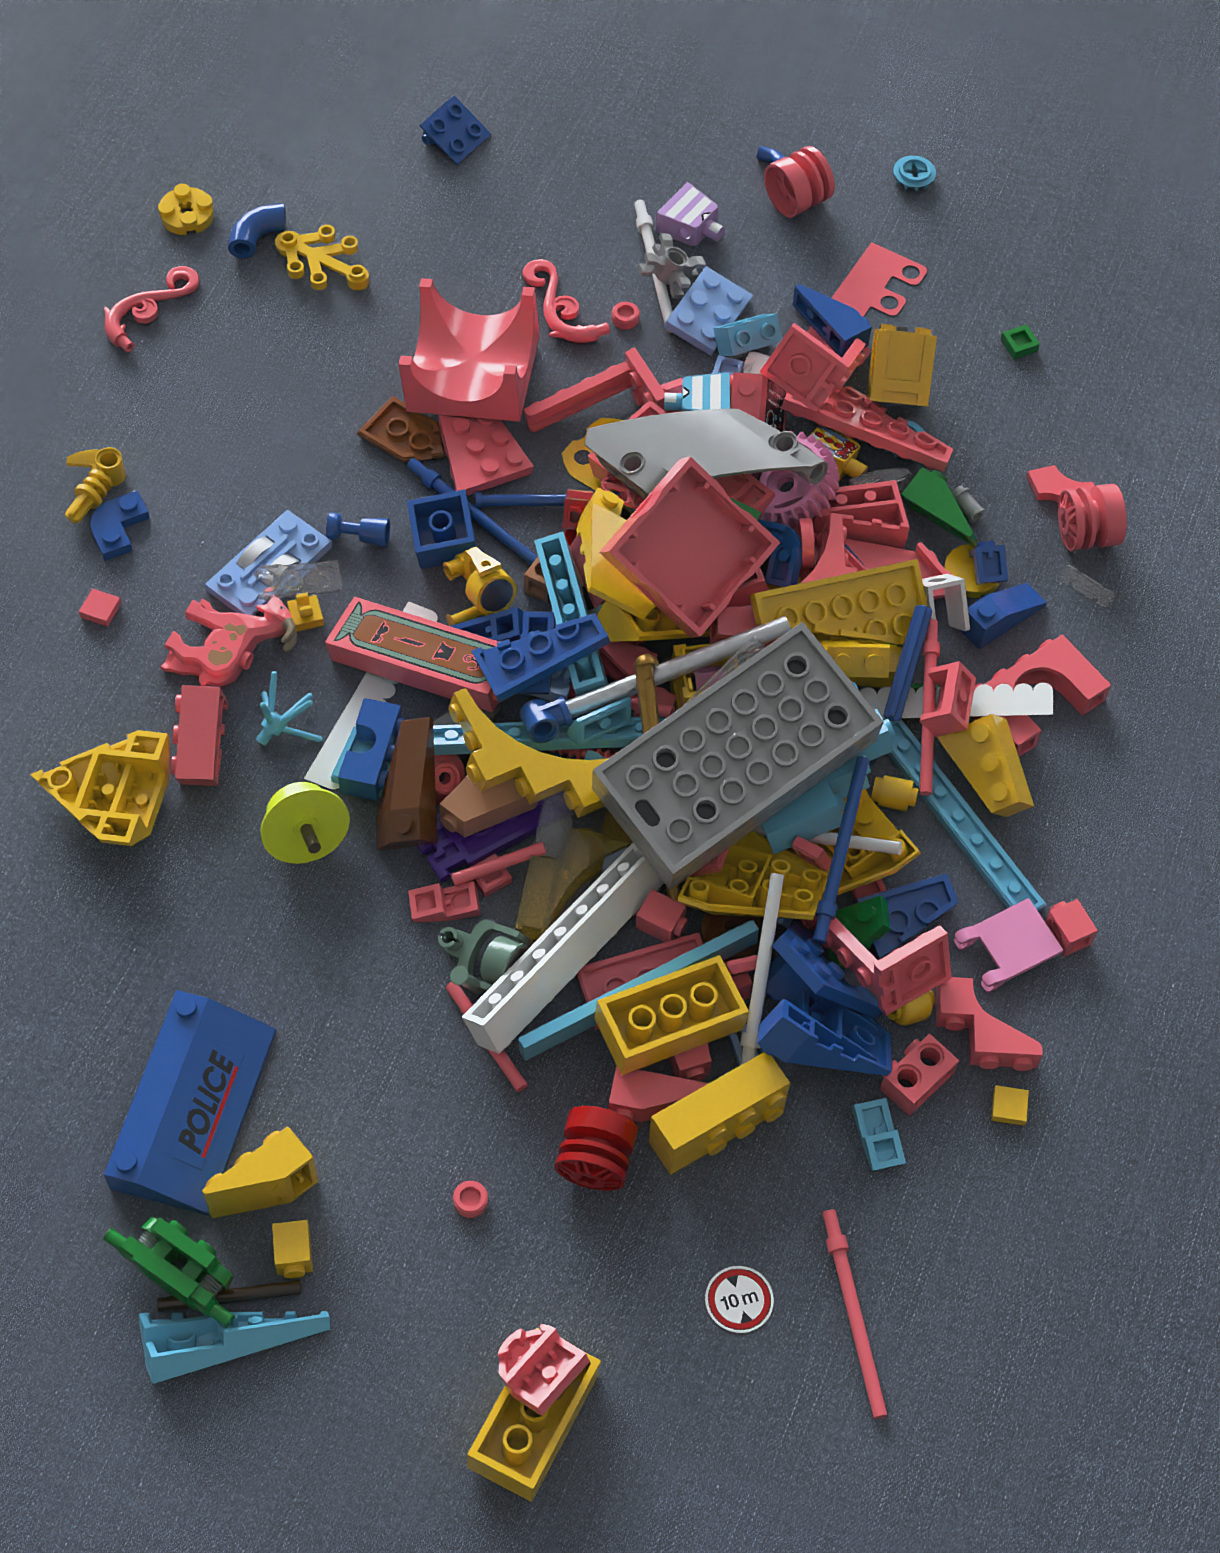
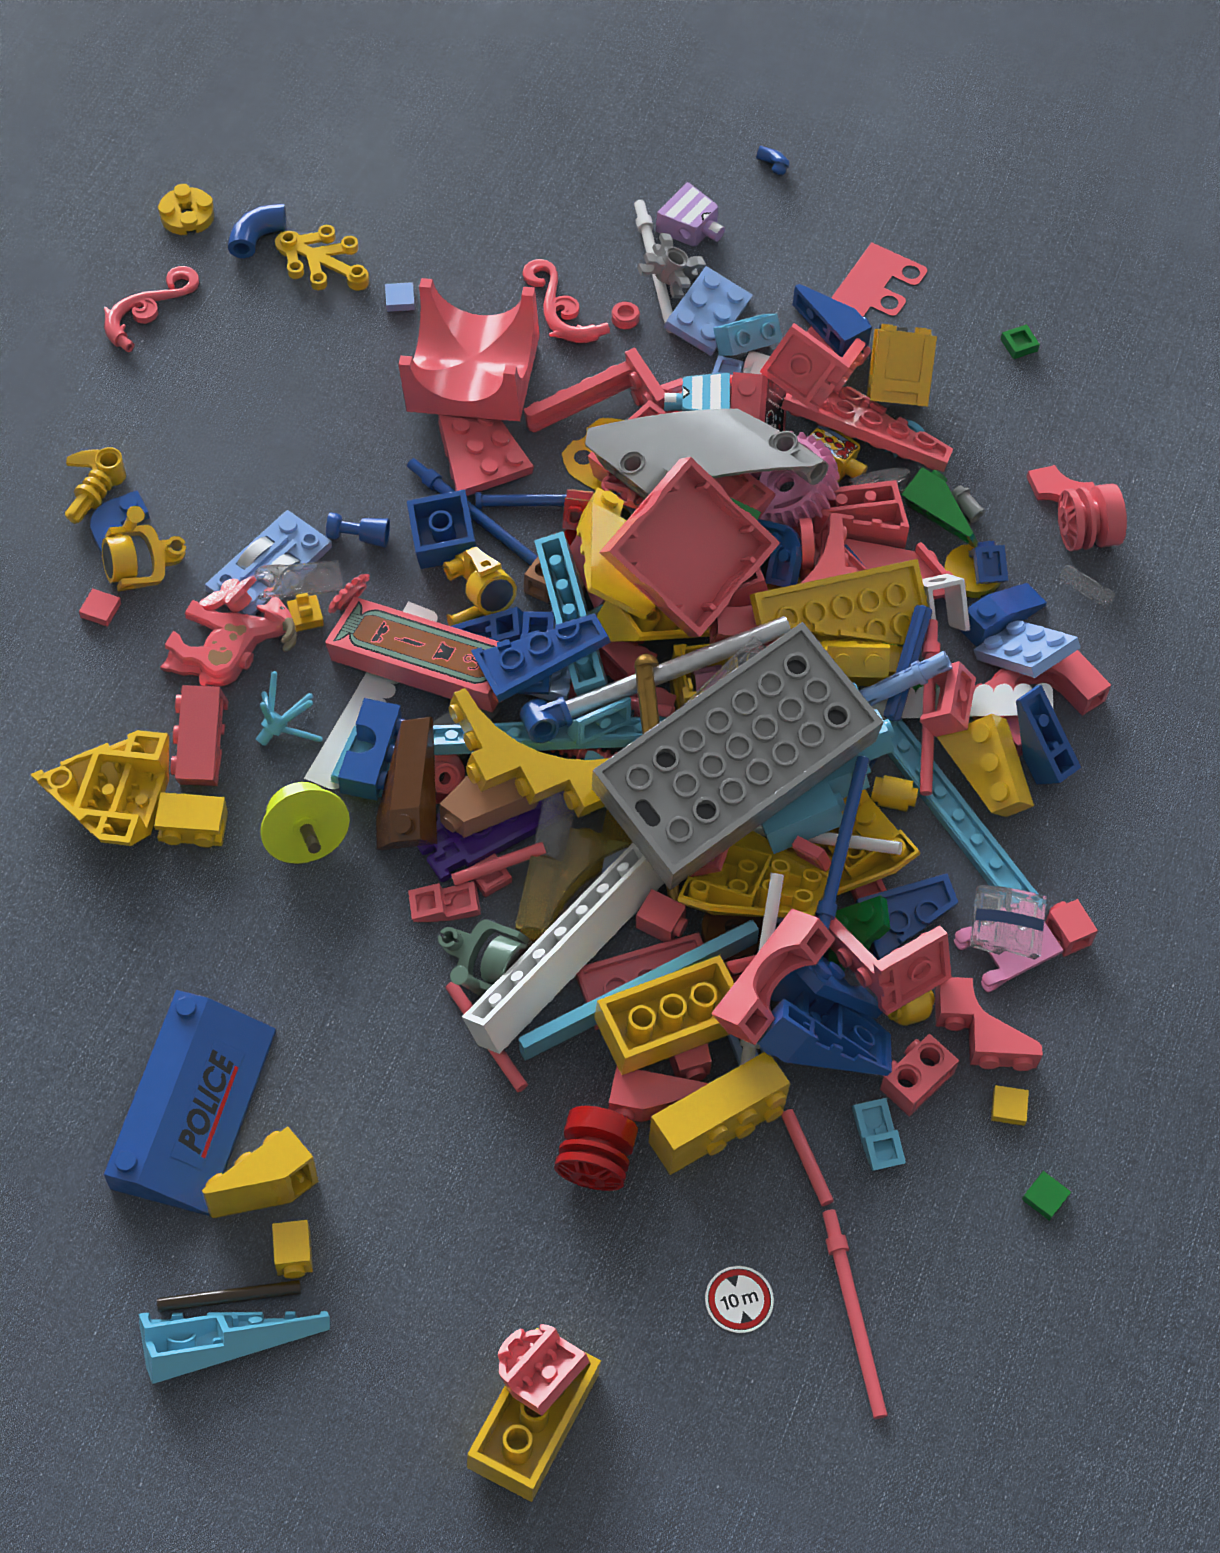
(120, 554): none -> yellow piece
(173, 1245): green piece -> none
(191, 819): none -> yellow brick
(232, 593): none -> coral animal
(350, 591): none -> coral gear
(399, 297): none -> light blue tile
(403, 432): dark orange tile -> none
(454, 130): blue hinge -> none
(470, 1199): coral tile -> none
(794, 944): none -> coral arch
(799, 181): coral wheel -> none
(807, 1157): none -> coral bar
(916, 674): none -> light blue pin
(922, 167): medium azure gear -> none
(1008, 921): none -> clear slope
(1026, 648): none -> light blue plate
(1043, 739): none -> blue slope
(1046, 1195): none -> green tile

